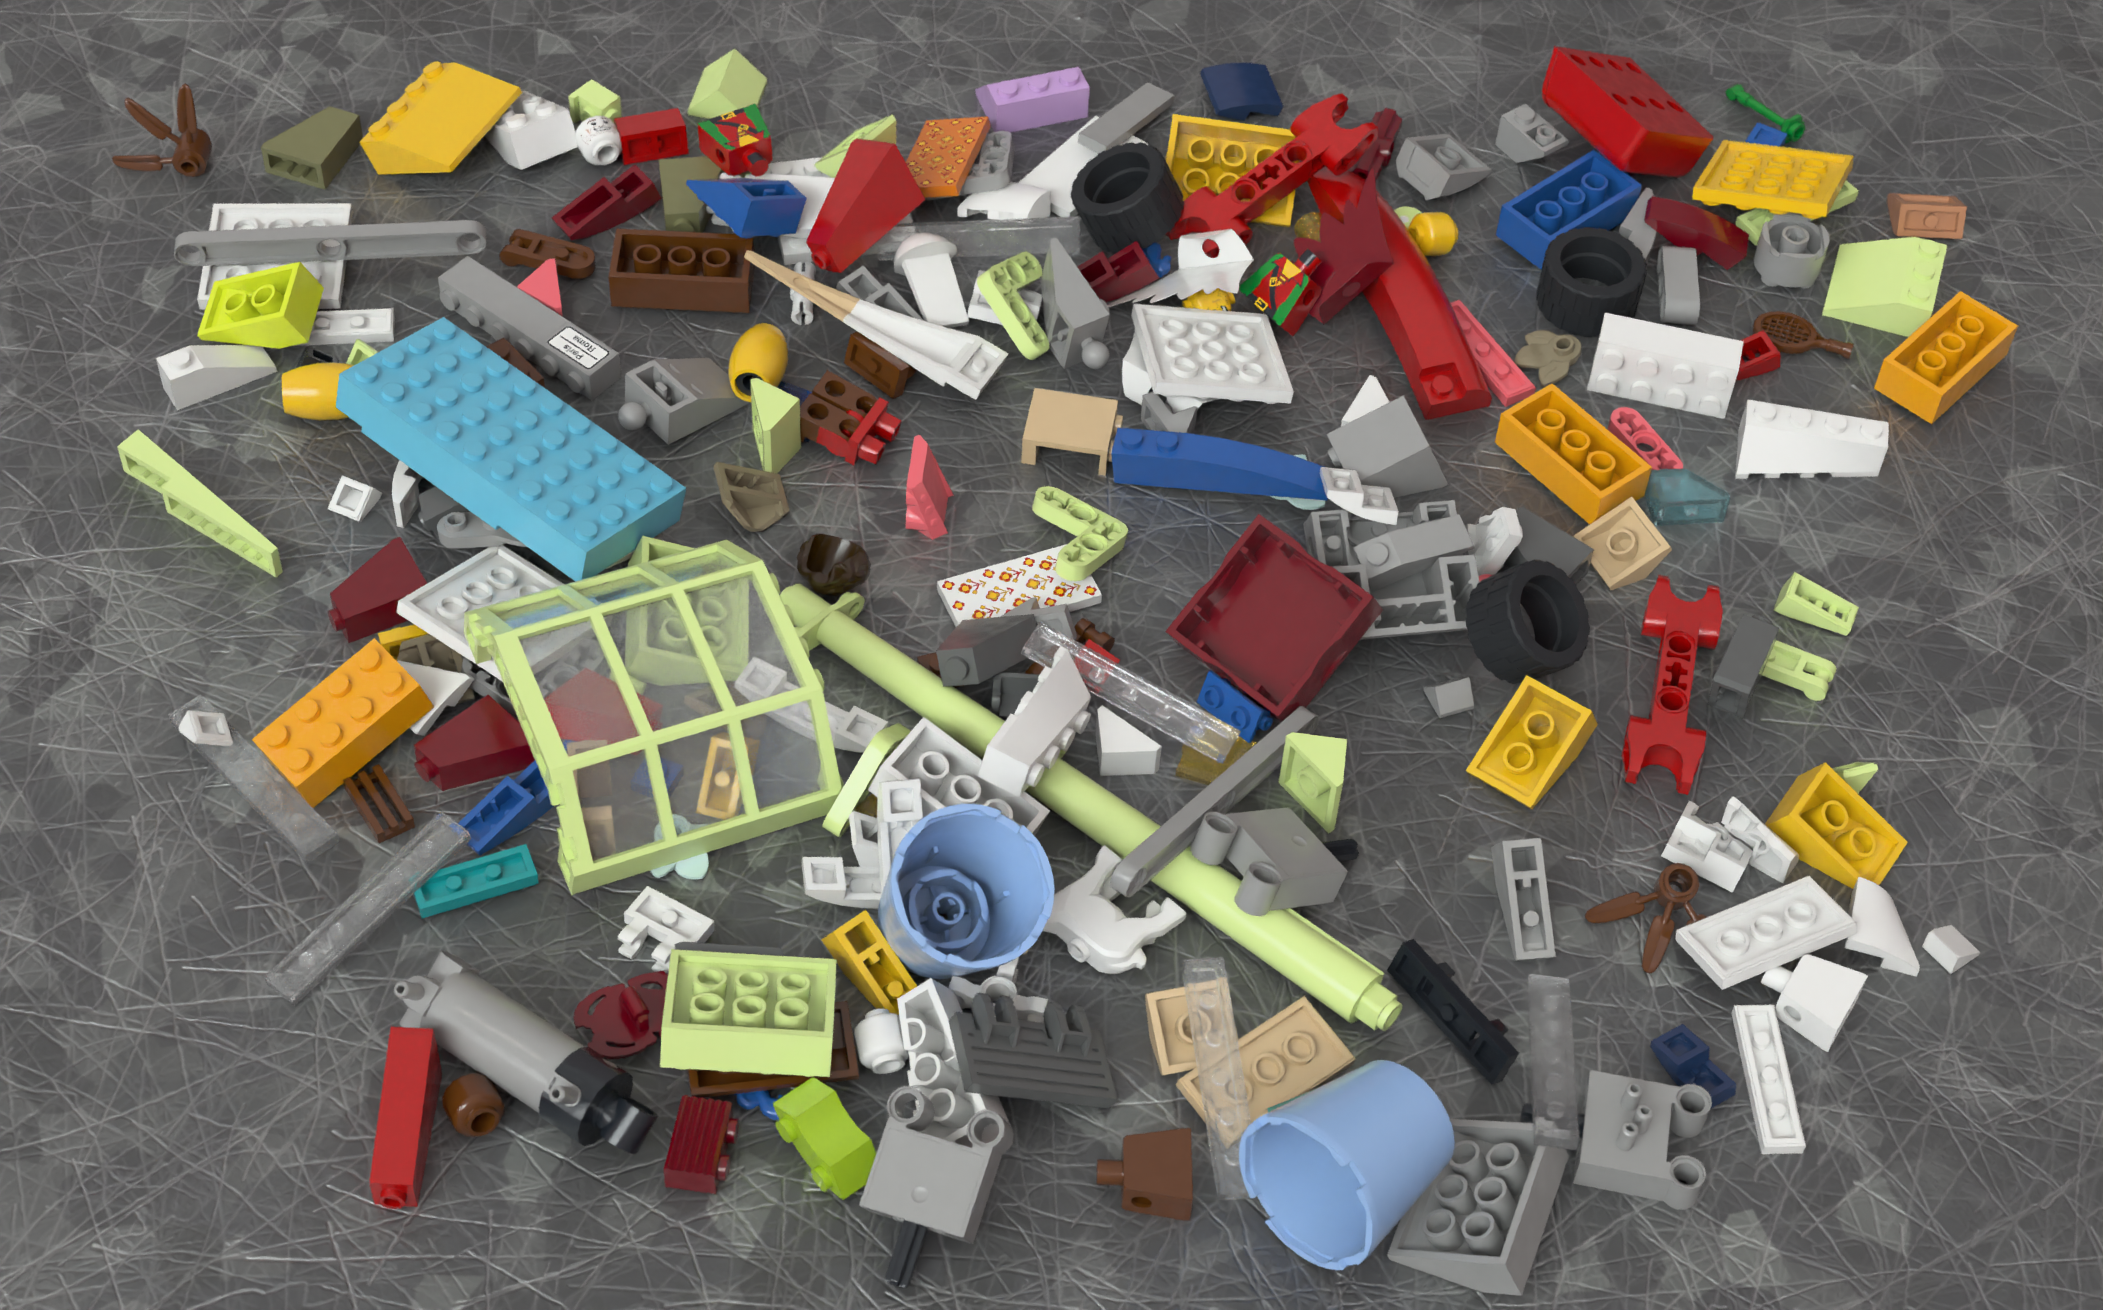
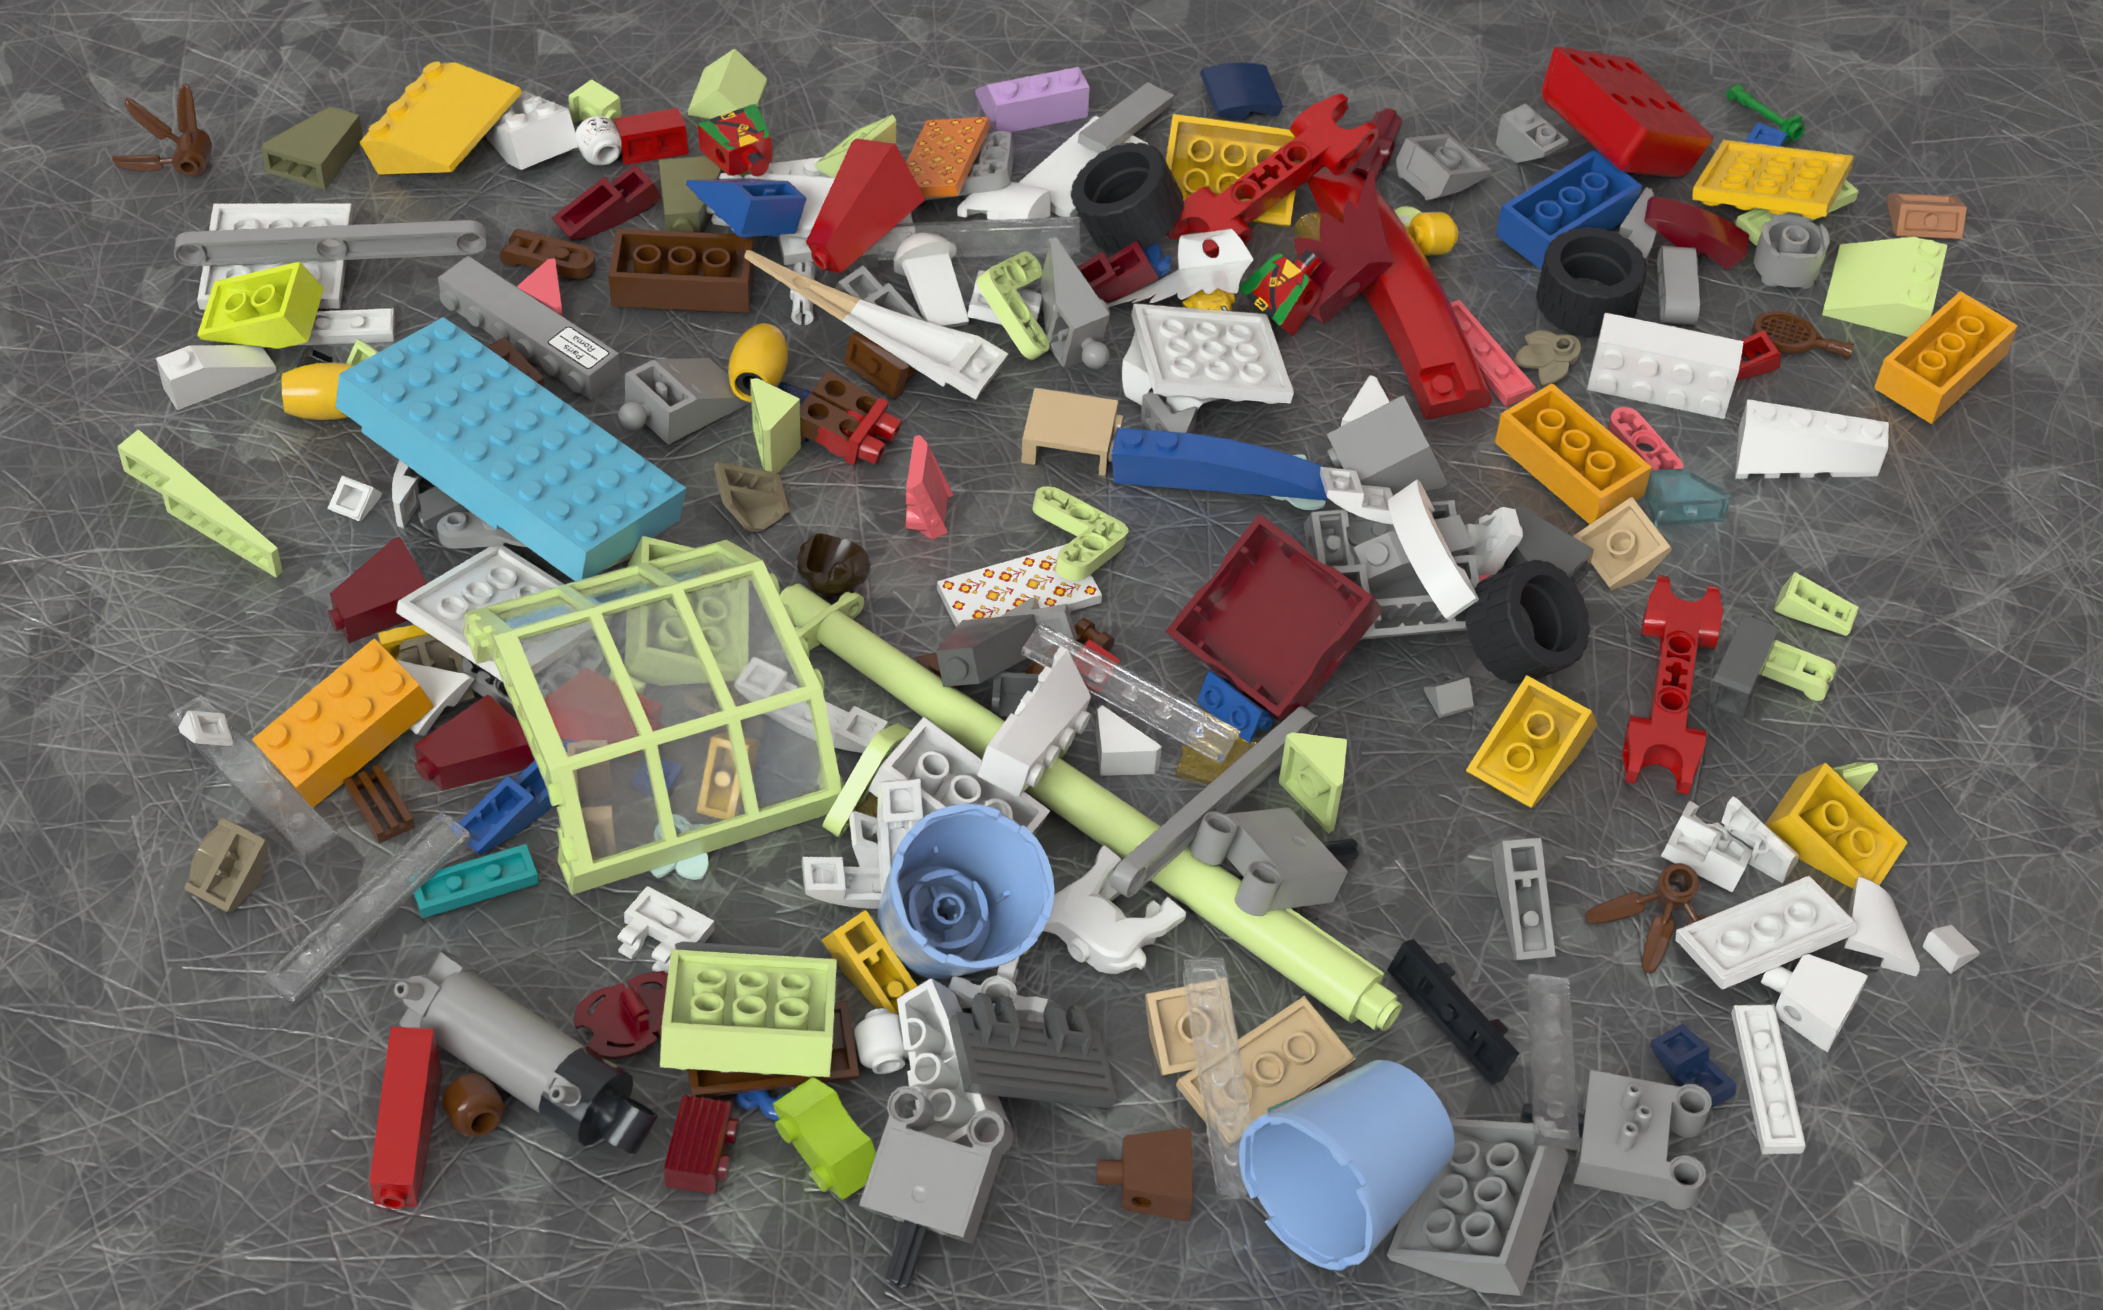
(227, 865): none -> dark tan slope
(1428, 551): none -> white slope

